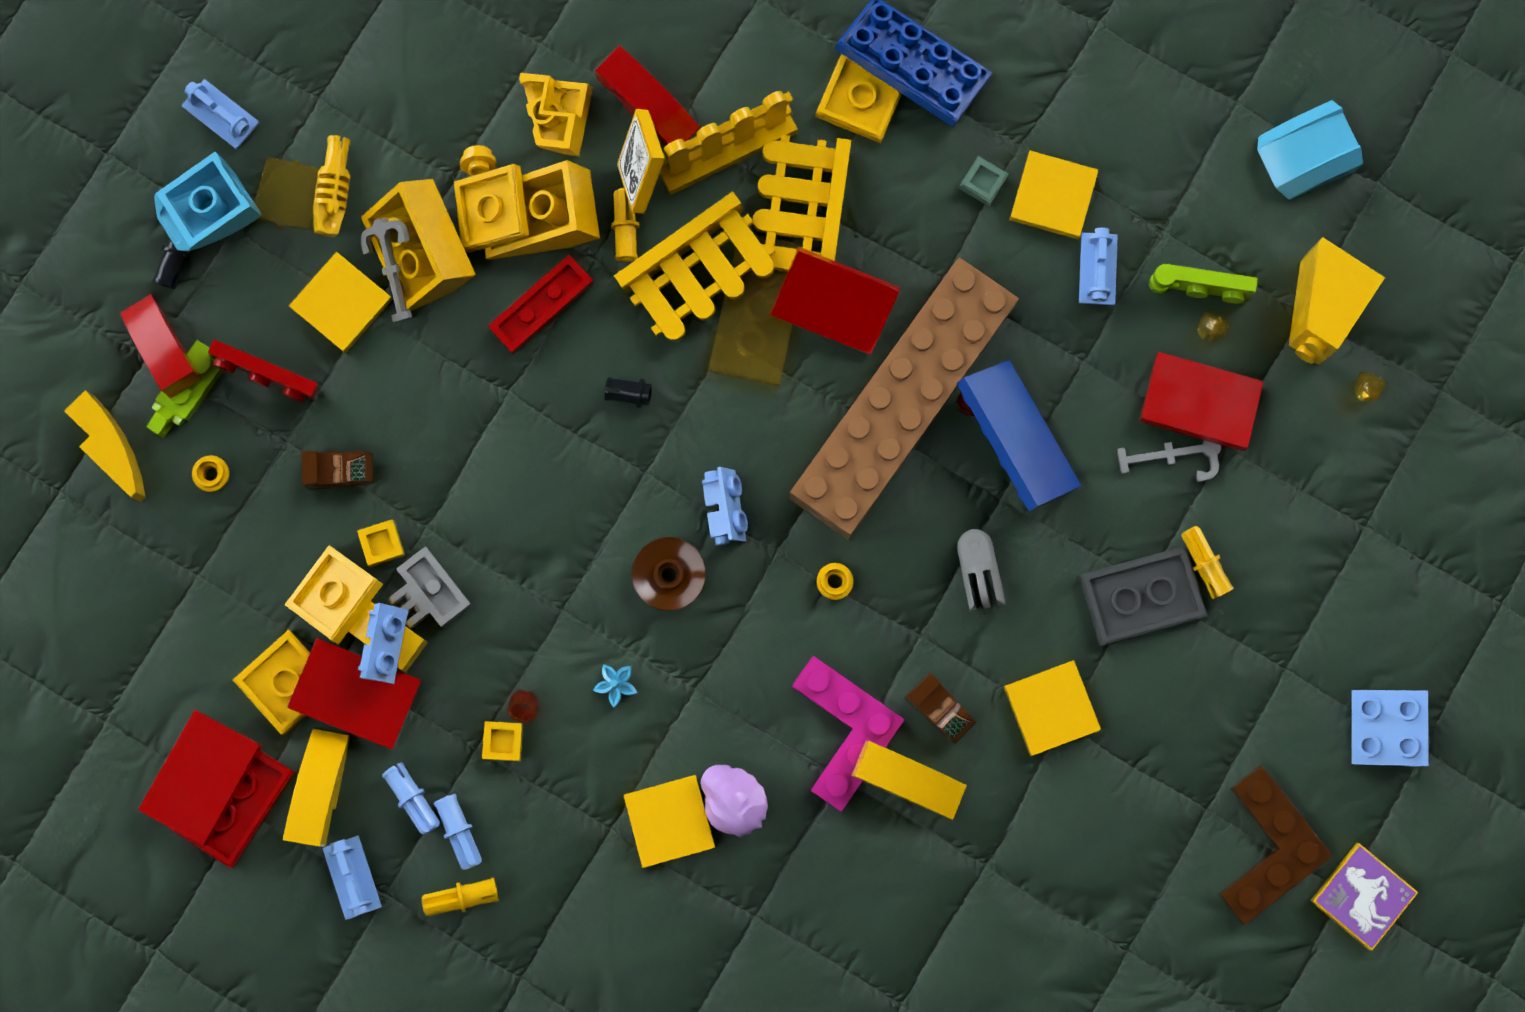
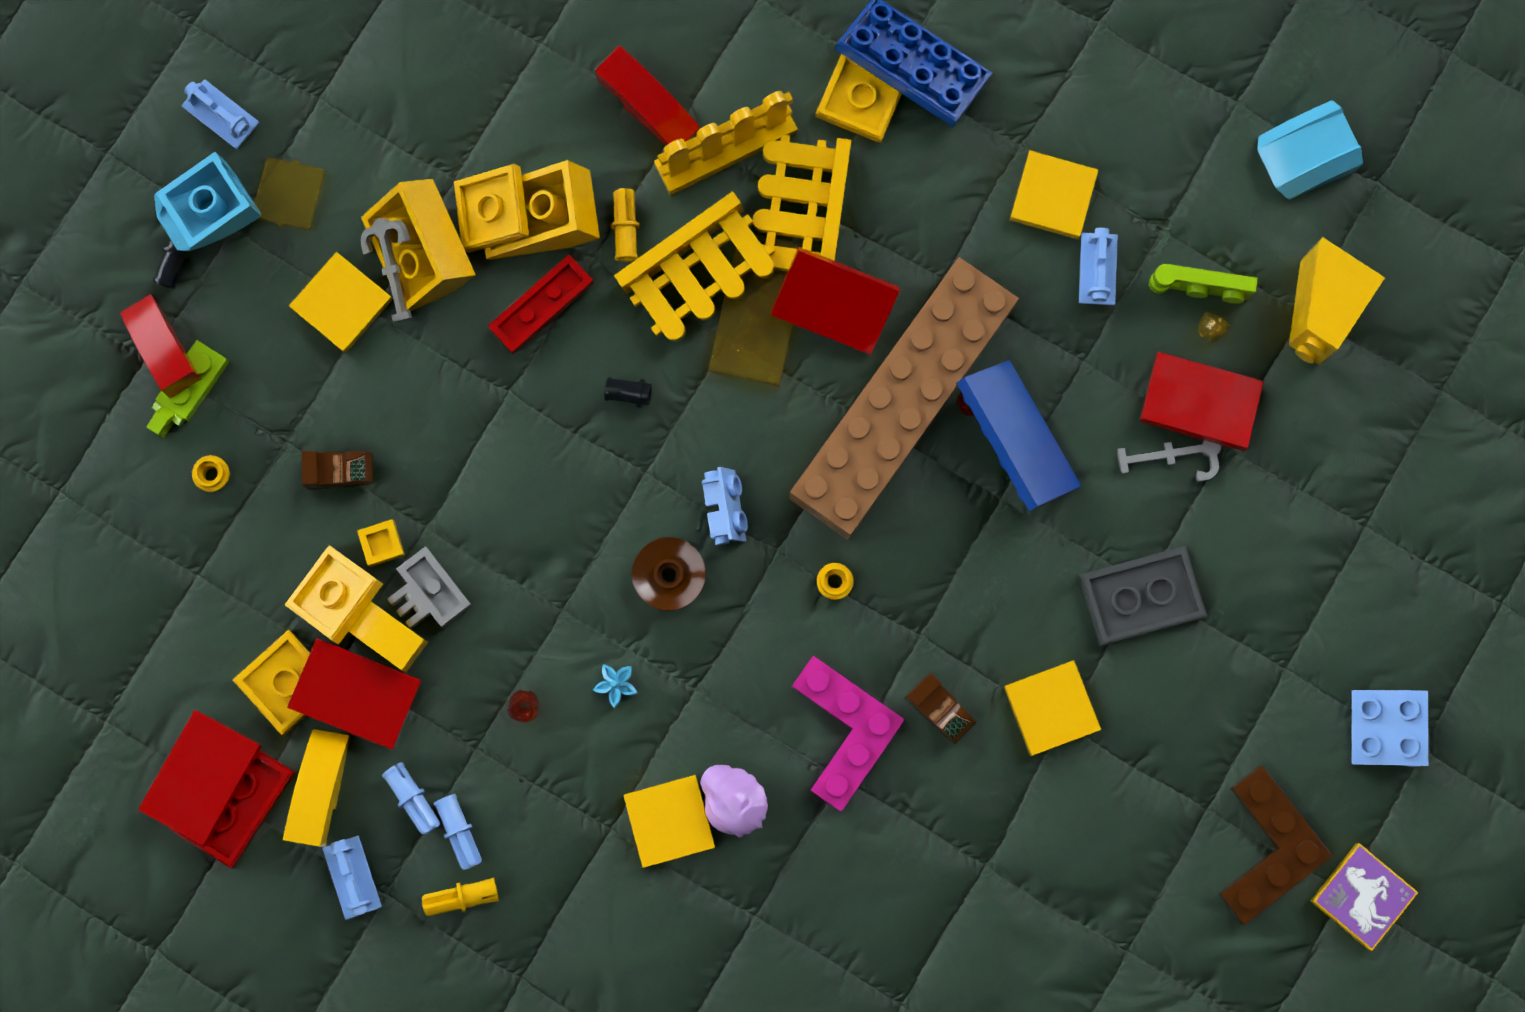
(107, 444): yellow slope -> none
(262, 372): red plate -> none
(332, 188): yellow hinge -> none
(386, 633): light blue hinge -> none
(477, 160): yellow plate -> none
(502, 741): yellow plate -> none
(557, 112): yellow slope -> none
(640, 161): tile -> none
(909, 779): yellow slope -> none
(977, 557): light grey arm -> none
(983, 181): sand green tile -> none
(1206, 562): yellow axle -> none
(1369, 386): clear yellow hinge -> none

